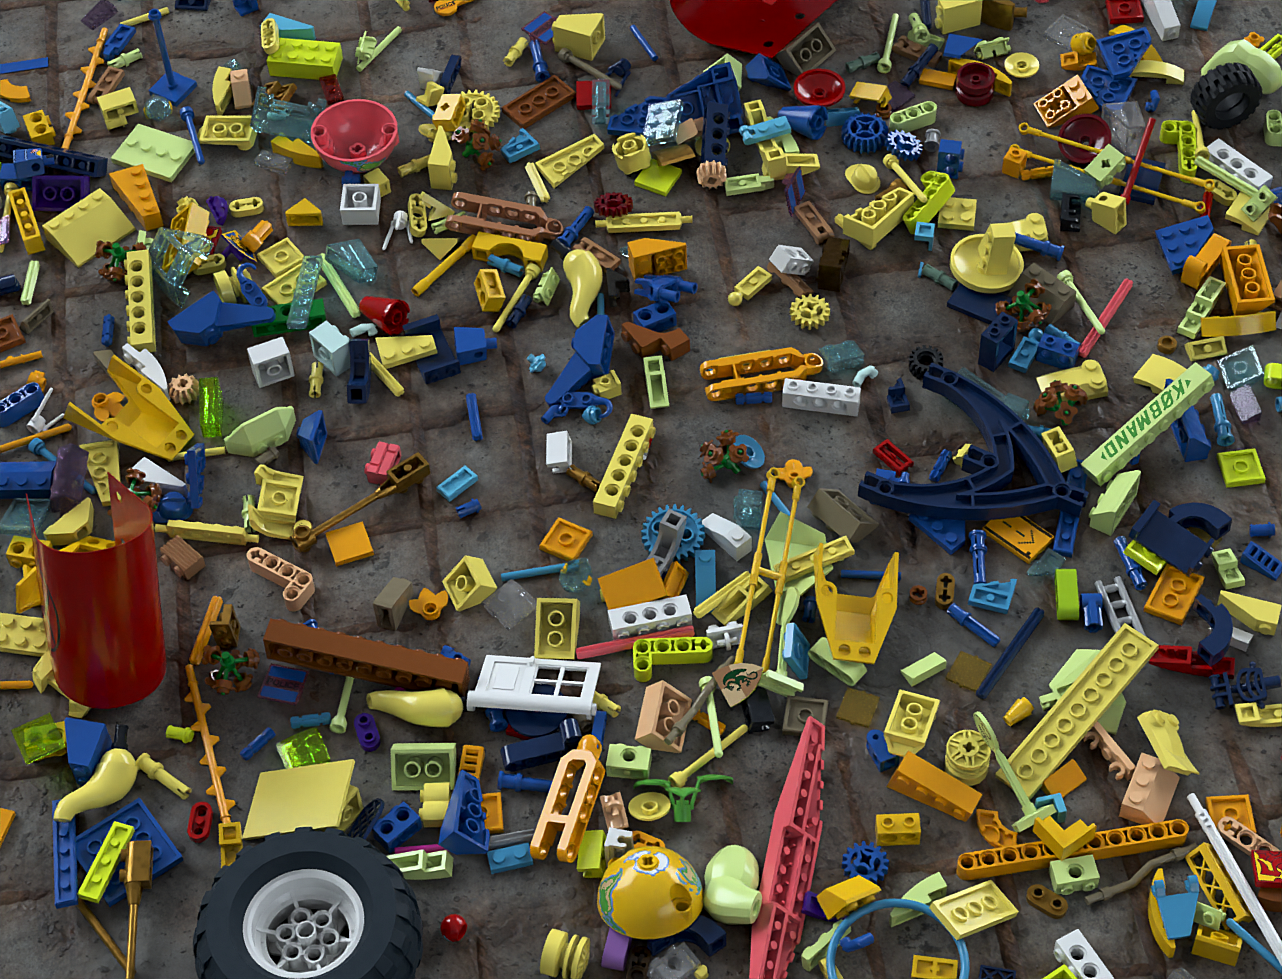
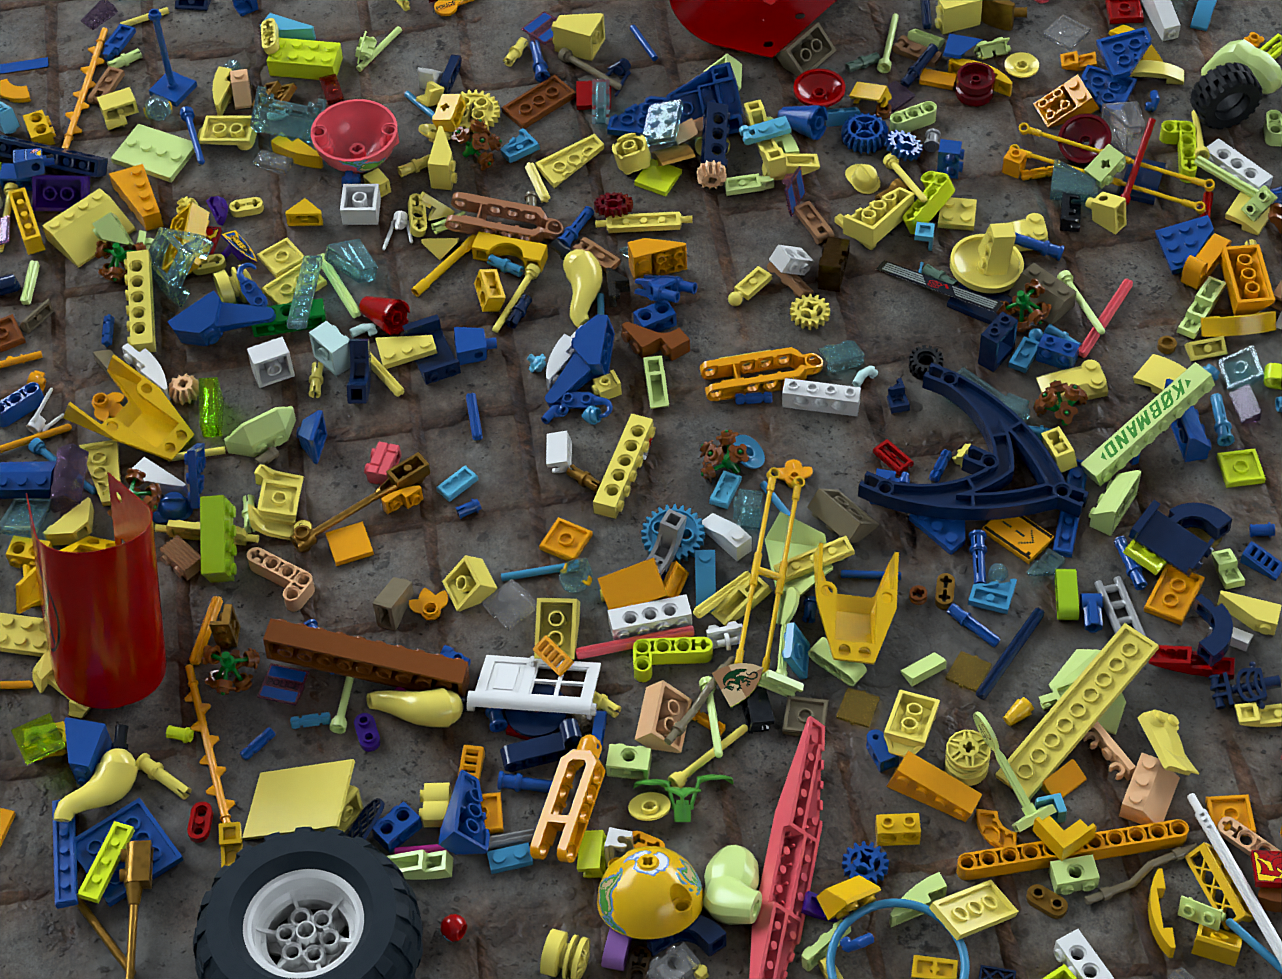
(111, 229): none -> yellowish green slope
(217, 538): none -> lime brick
(255, 237): light orange piece -> none
(303, 749): clear neon green slope -> none
(406, 496): none -> light orange slope
(422, 763): yellowish green slope -> none
(546, 287): yellowish green hinge -> none
(548, 651): none -> light orange slope
(559, 359): none -> white slope
(614, 811): light nougat hips -> none
(725, 489): none -> medium azure plate
(767, 73): blue slope -> none
(922, 28): yellowish green pin -> none
(940, 286): none -> black sticker
(998, 572): none -> clear light blue plate
(1083, 43): yellow head -> none
(1178, 909): dark azure flag -> none
(1223, 193): light yellow beam -> none

